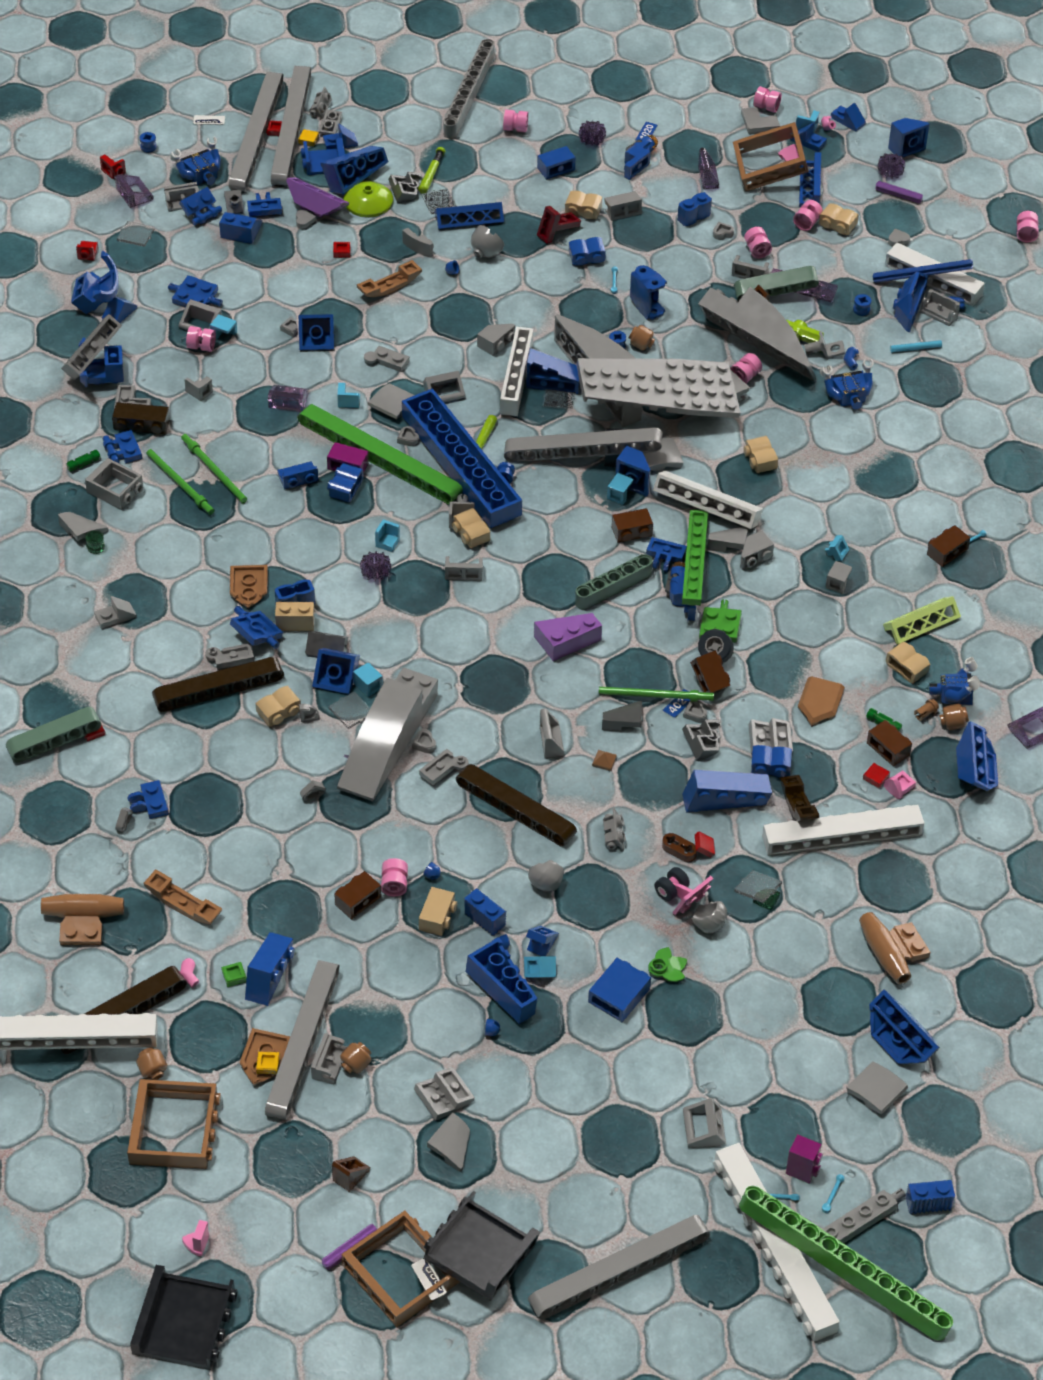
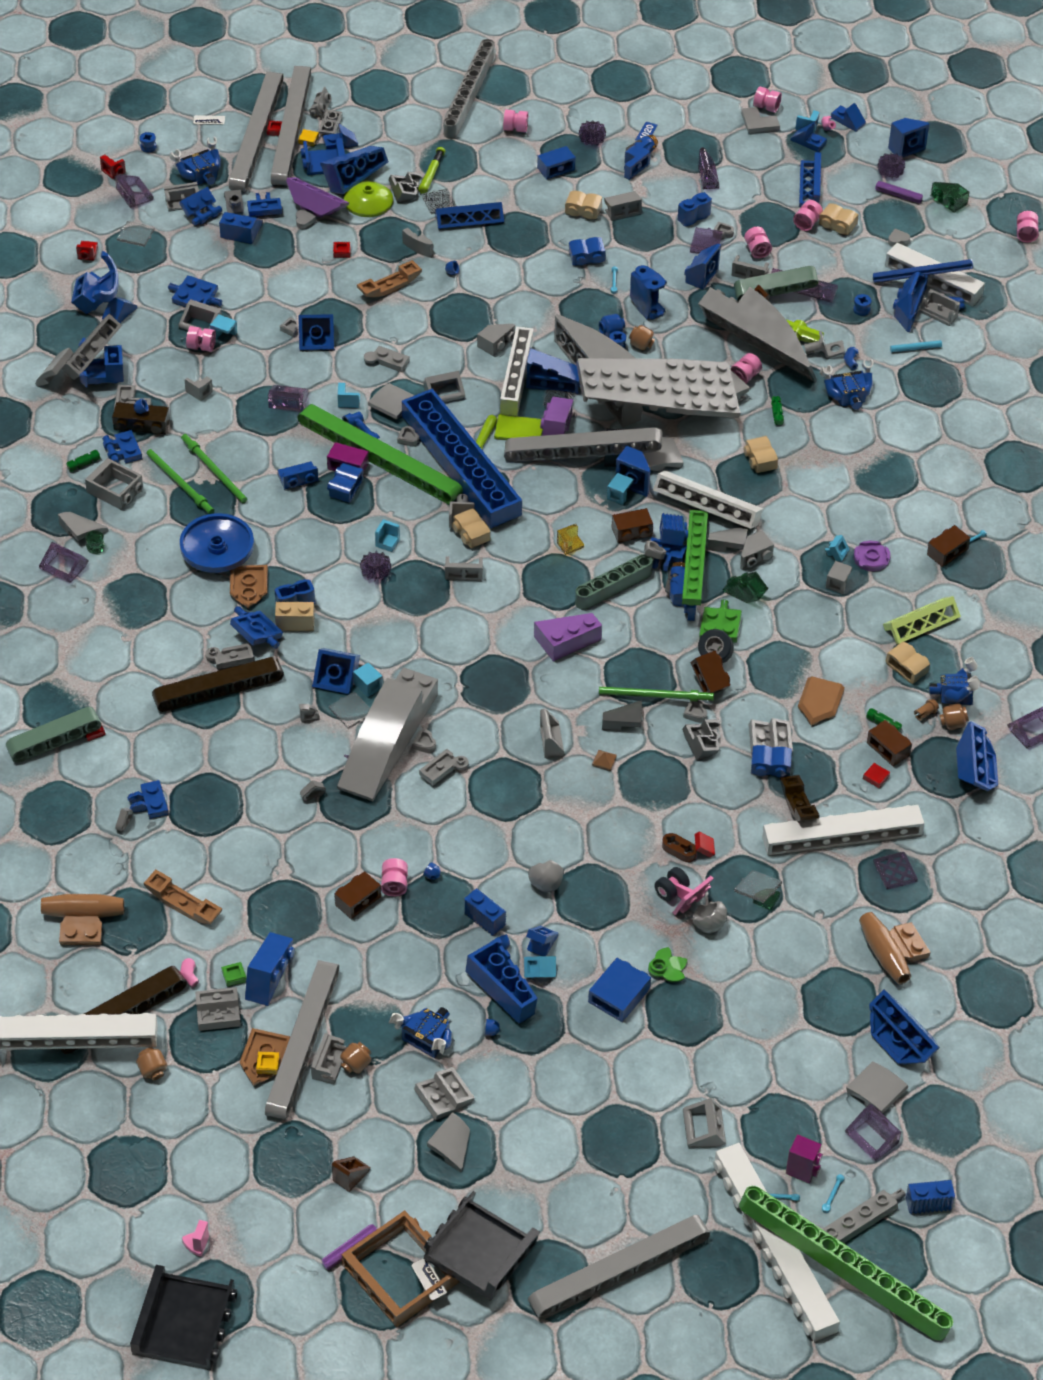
(54, 367): none -> light grey slope
(55, 549): none -> clear purple tile
(115, 614): light grey slope -> none
(141, 406): none -> blue hinge
(173, 1089): medium nougat window -> none
(216, 543): none -> blue dish
(217, 1008): none -> light grey slope
(278, 706): tan brick -> none
(319, 640): flat silver panel -> none
(357, 421): none -> blue brick
(425, 1030): none -> blue torso
(437, 911): tan brick -> none
(485, 243): light grey cylinder -> none
(507, 471): blue wheel -> none
(516, 426): none -> lime piece
(516, 805): dark brown beam -> none
(554, 221): dark red bracket -> none
(557, 416): none -> medium lavender wedge
(569, 540): none -> clear yellow panel
(610, 324): none -> blue head
(616, 837): light grey hinge -> none
(654, 550): none -> light grey tile
(673, 530): none -> blue brick
(676, 706): blue sticker -> none
(703, 267): none -> blue slope
(704, 238): none -> clear purple piece
(725, 790): blue wedge -> none
(747, 587): none -> clear green slope
(776, 172): medium nougat window -> none
(777, 410): none -> green axle
(789, 153): bright pink tile -> none
(871, 556): none -> medium lavender tile
(880, 1125): none -> clear purple tile
(895, 870): none -> clear purple window
(899, 784): bright pink tile -> none
(950, 195): none -> clear green slope

